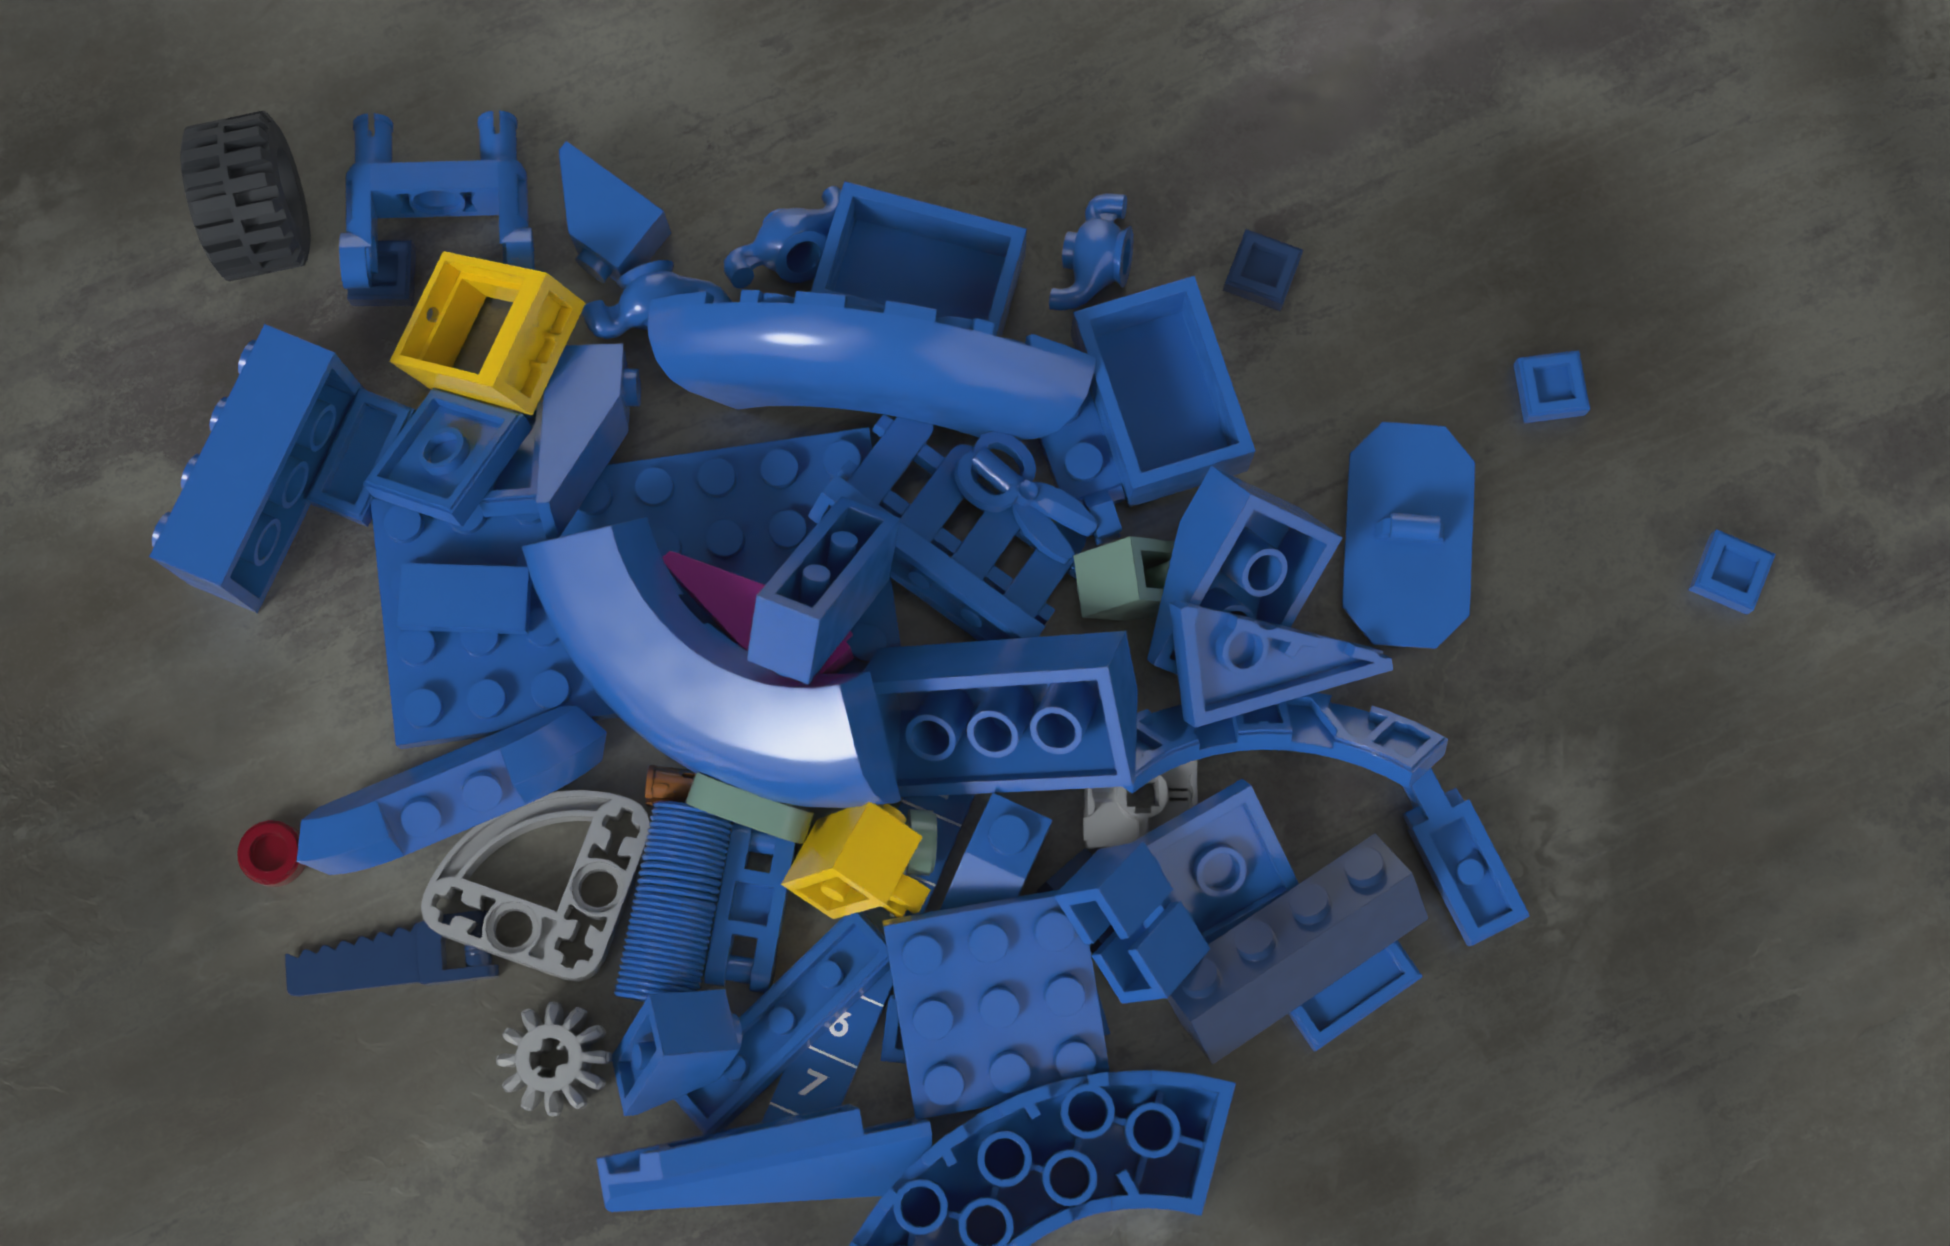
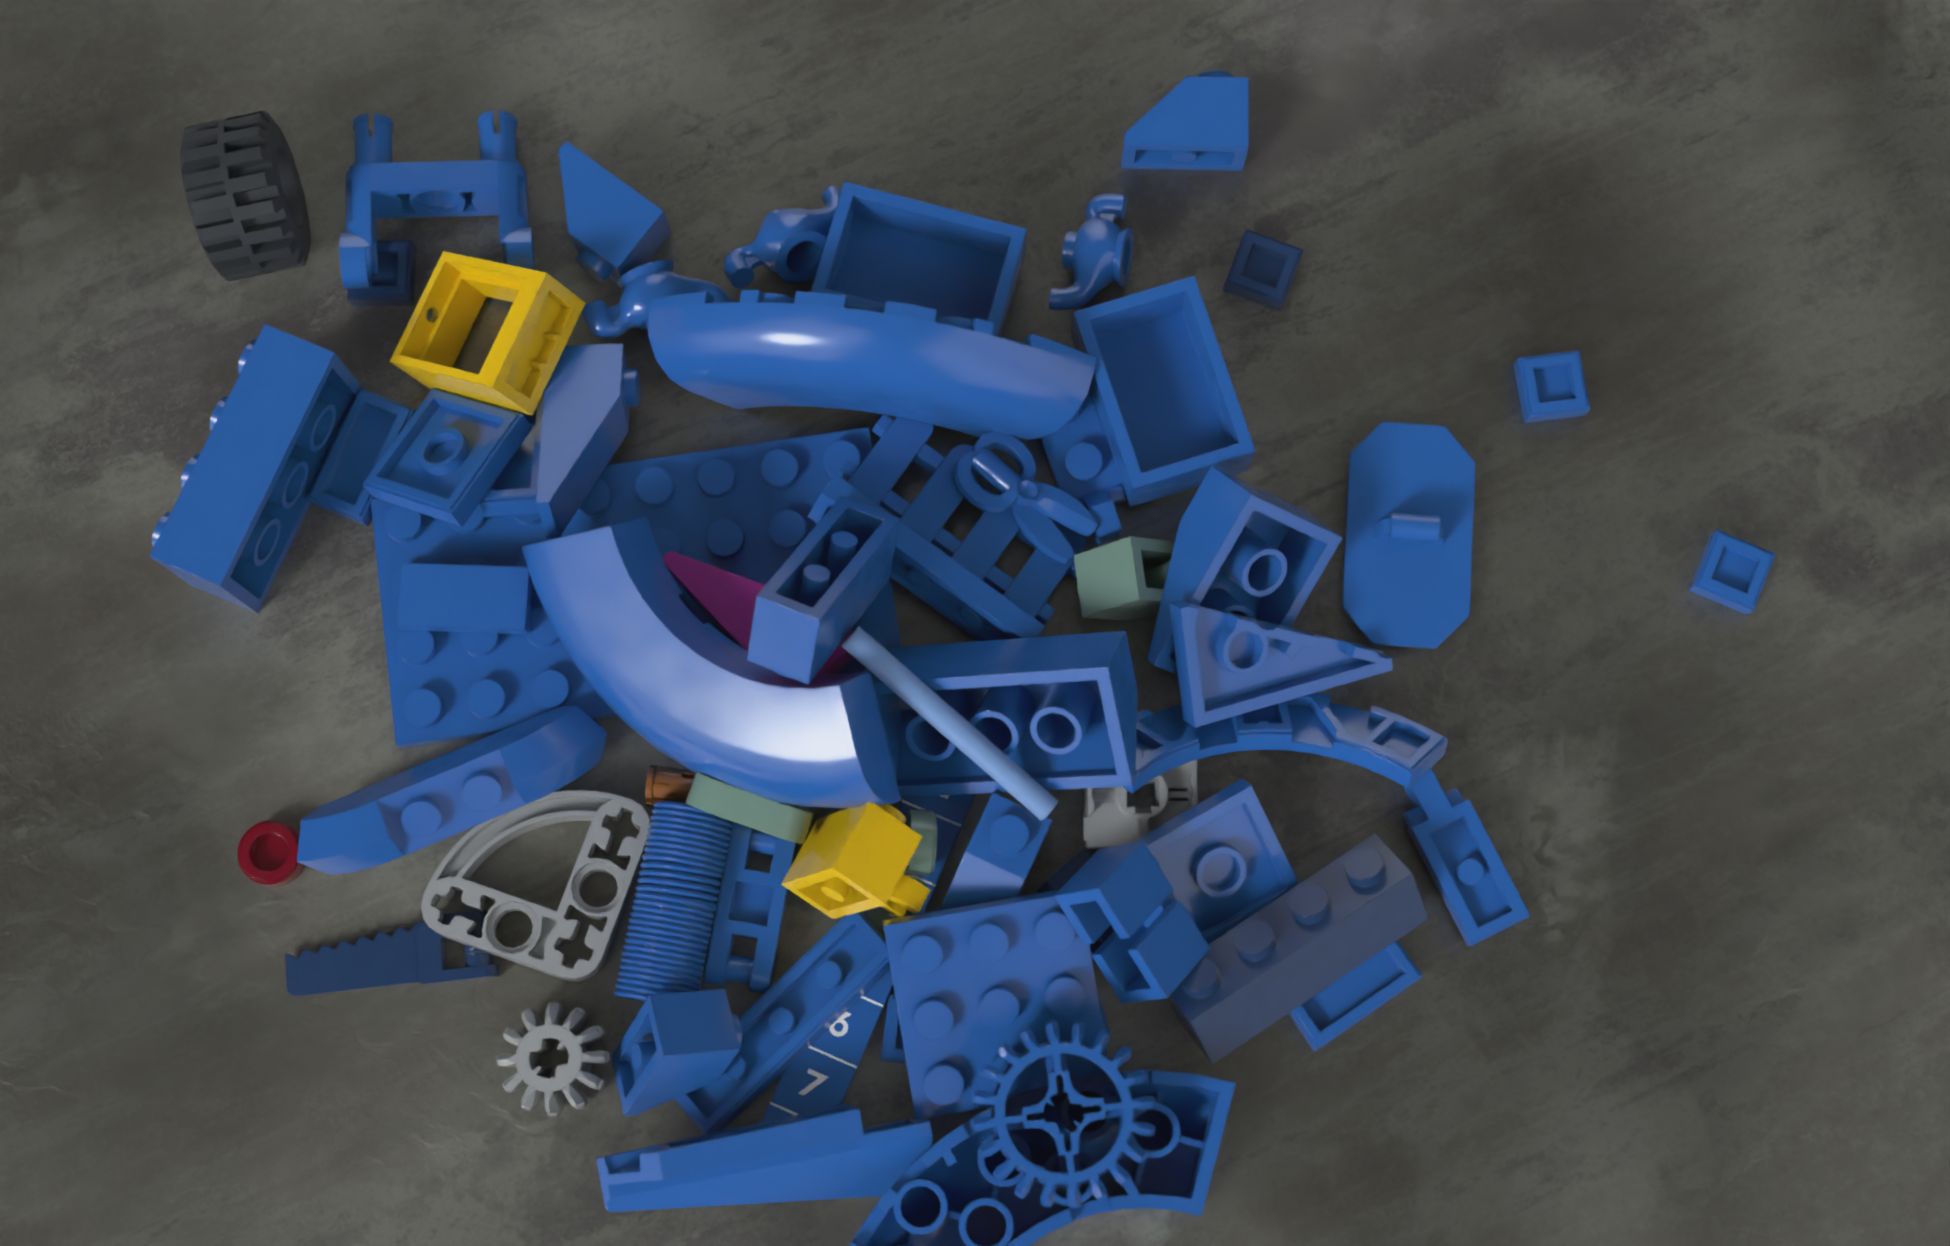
(949, 723): none -> medium blue bar
(1108, 1107): none -> blue gear
(1193, 127): none -> blue slope

